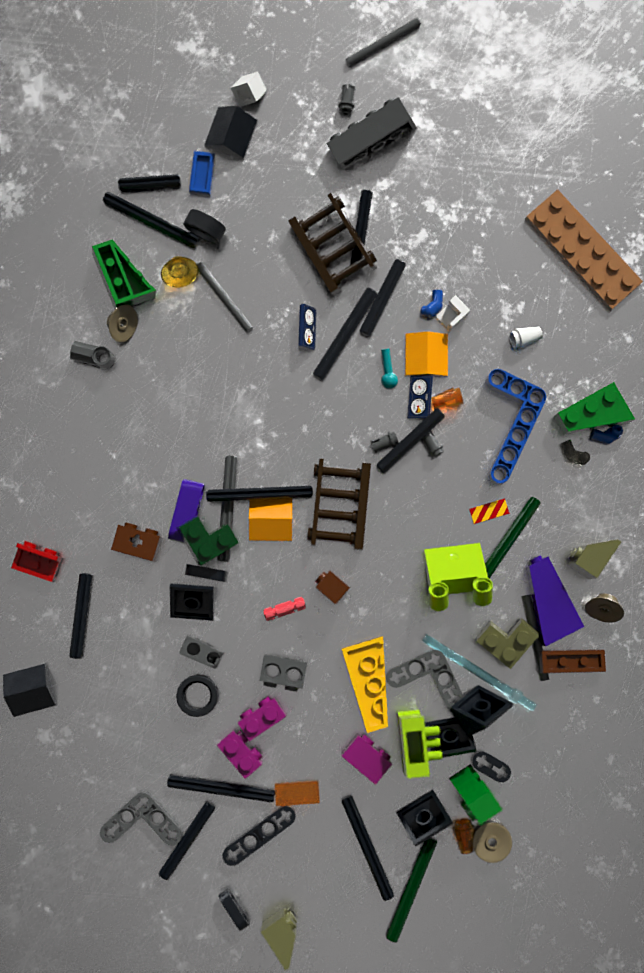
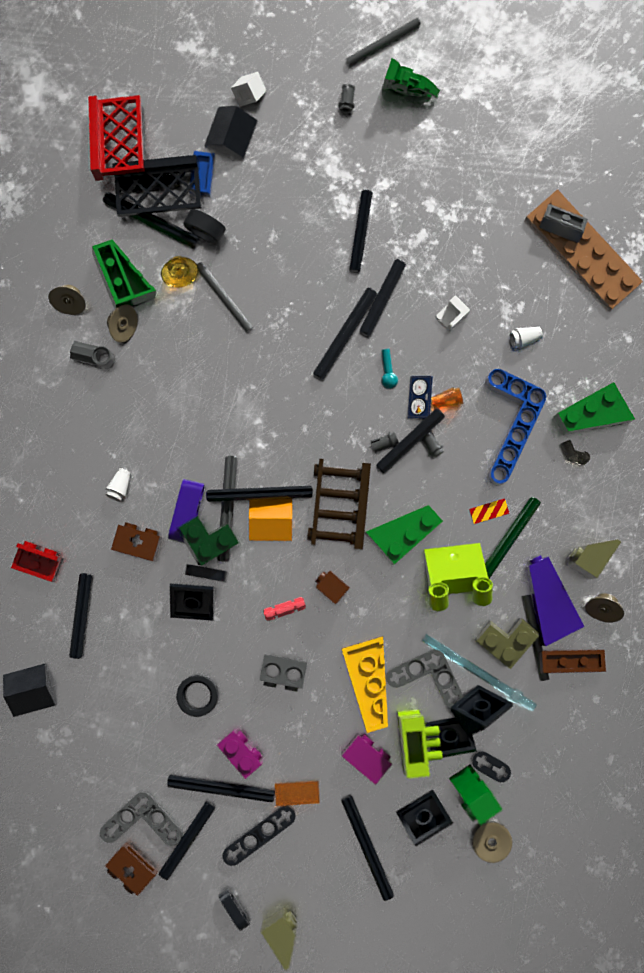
(67, 300): none -> dark tan piece
(98, 141): none -> red fence
(118, 485): none -> white cone
(142, 872): none -> reddish brown brick
(160, 168): none -> black fence
(200, 652): dark grey leg -> none
(262, 718): magenta brick -> none
(307, 327): slope -> none
(312, 245): dark brown fence -> none
(371, 132): dark grey wedge -> none
(404, 533): none -> green wedge
(407, 82): none -> green piece
(411, 890): dark green axle -> none
(426, 354): light orange slope -> none
(435, 306): blue arm -> none
(464, 835): clear orange cone -> none
(563, 223): none -> dark grey slope
(607, 436): blue arm -> none

